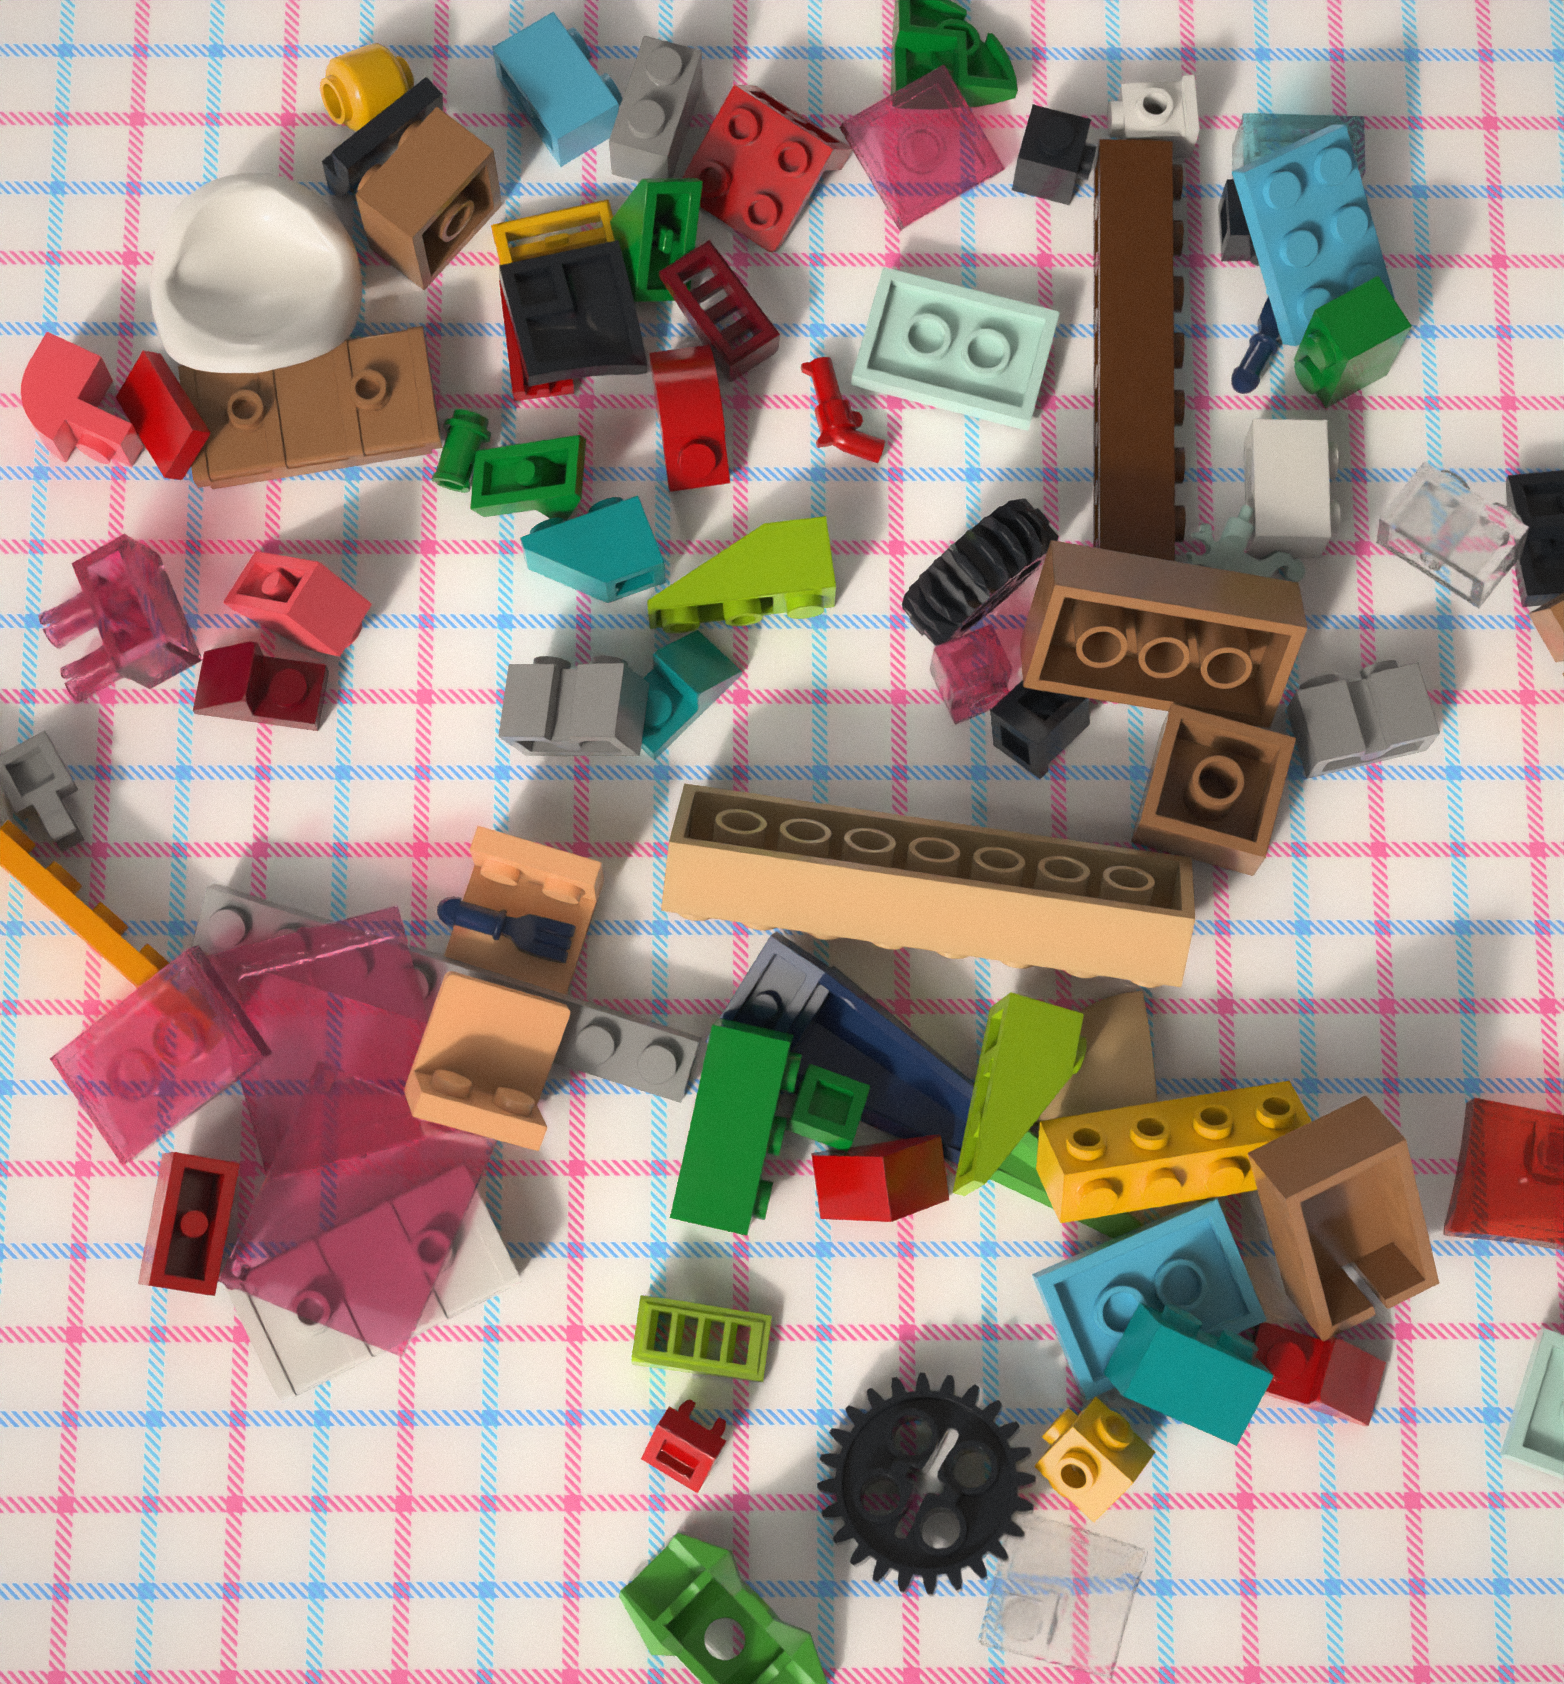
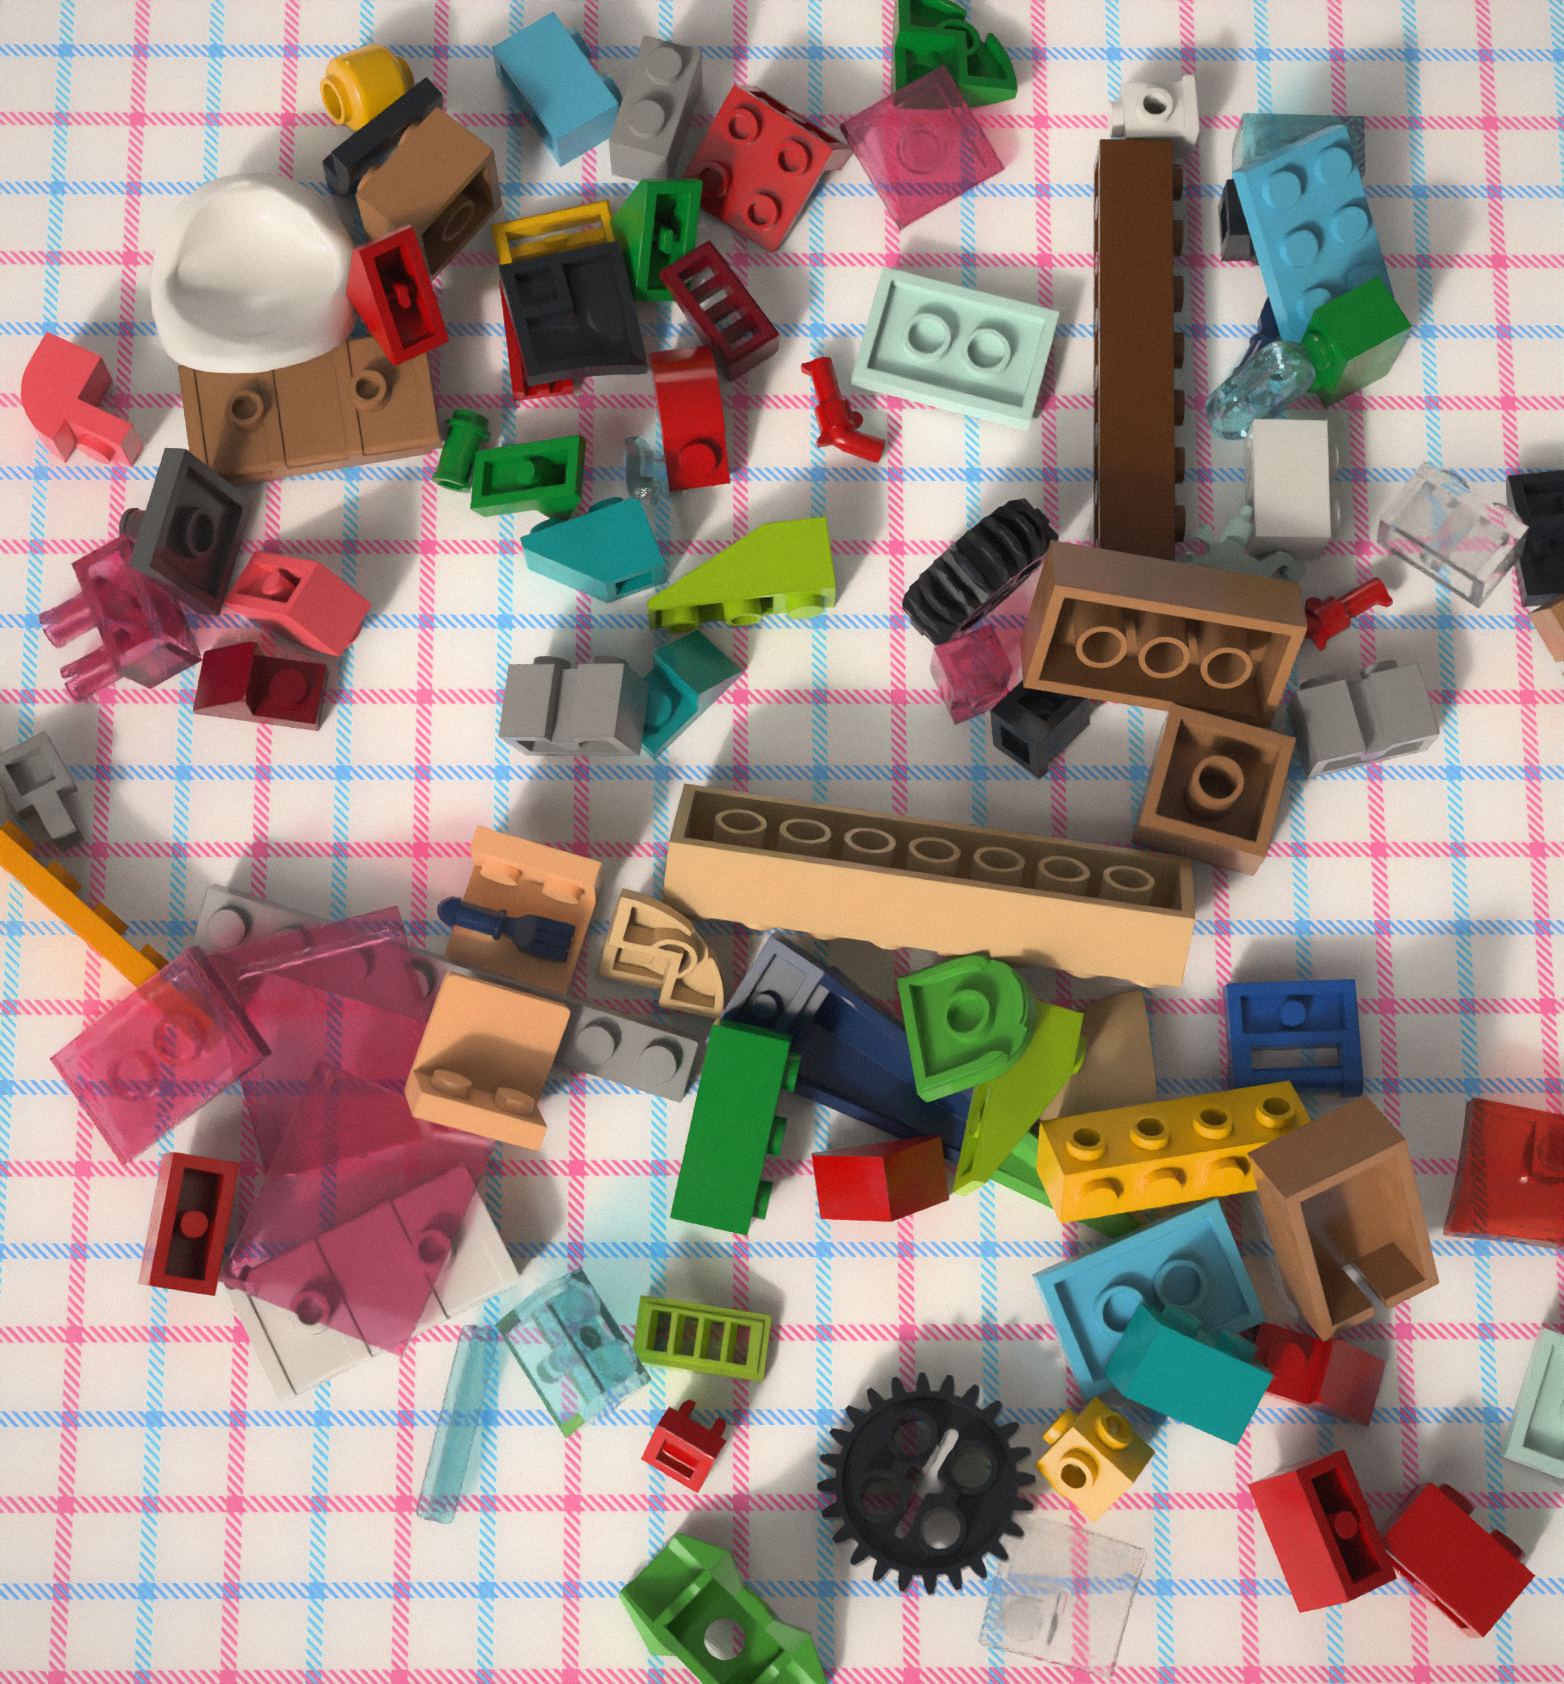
(162, 415): red tile -> none
(188, 531): none -> dark grey tile
(396, 295): none -> red slope
(457, 1424): none -> clear light blue axle
(573, 1352): none -> clear light blue brick
(643, 470): none -> clear light blue piece
(662, 951): none -> tan brick
(828, 1107): green tile -> none
(965, 1022): none -> bright green tile
(1053, 155): black brick -> none
(1260, 389): none -> clear light blue plate
(1294, 1017): none -> blue plate
(1322, 1531): none -> red brick
(1333, 615): none -> red piece
(1453, 1559): none -> red brick

